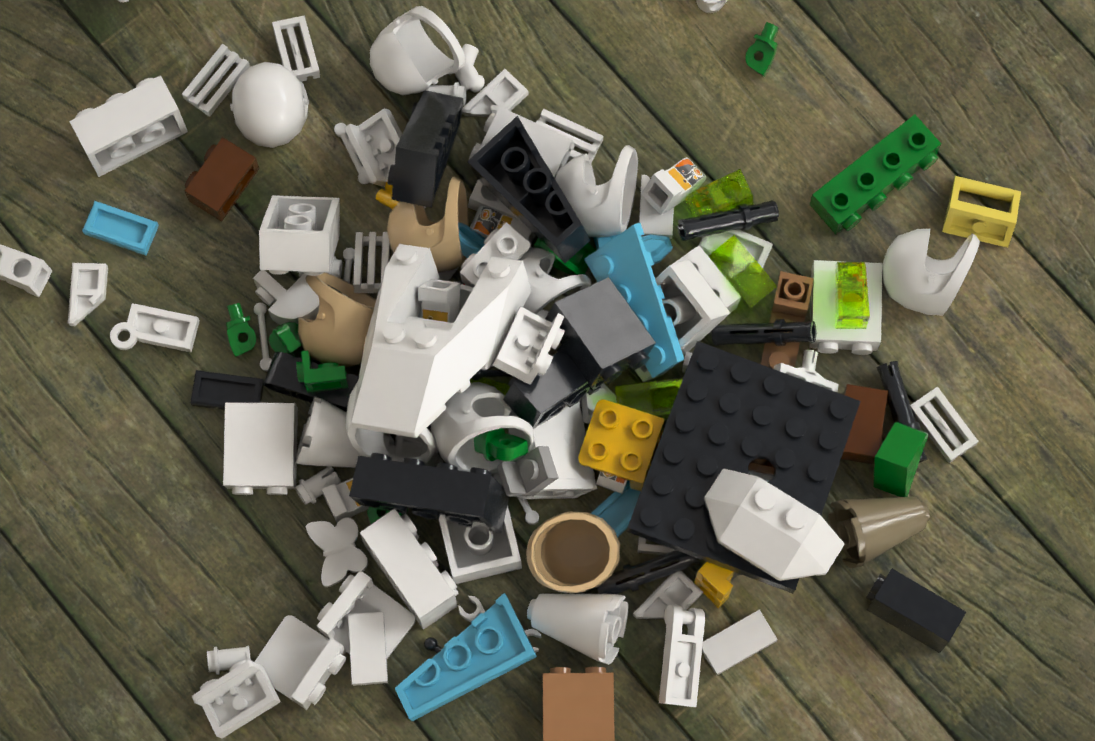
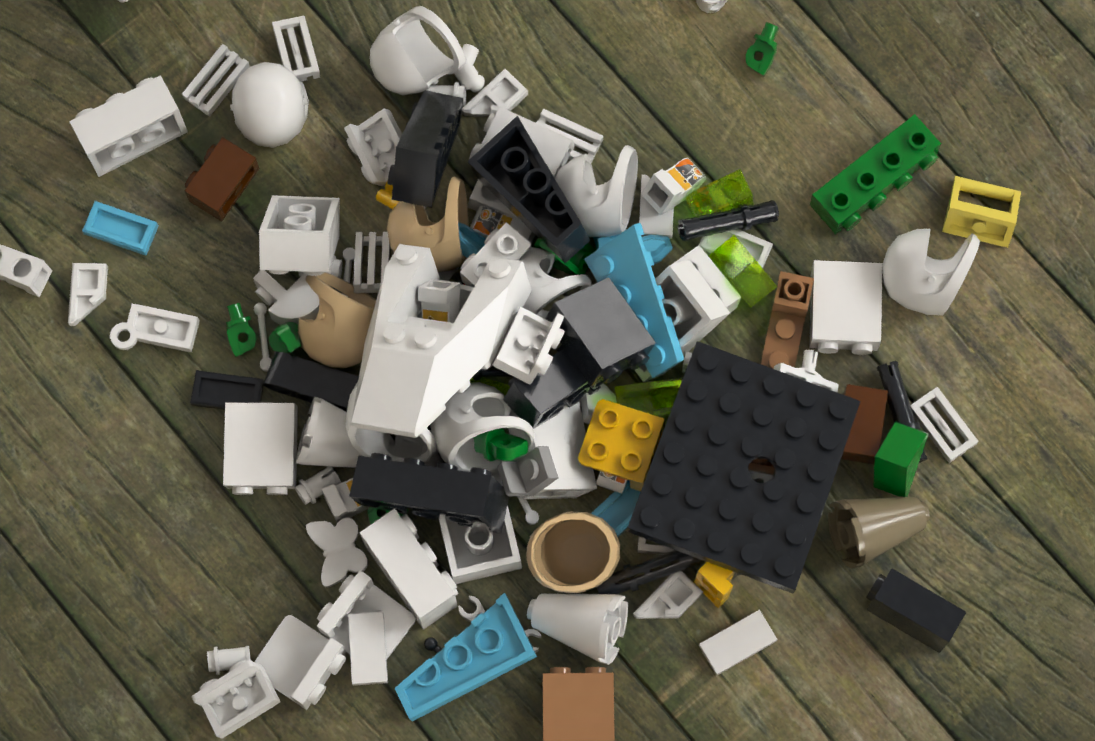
(324, 378): green bracket -> none
(340, 132): white hinge -> none
(682, 656): white plate -> none
(770, 527): white wedge -> none
(778, 332): black pin -> none
(851, 296): clear neon green leg -> none

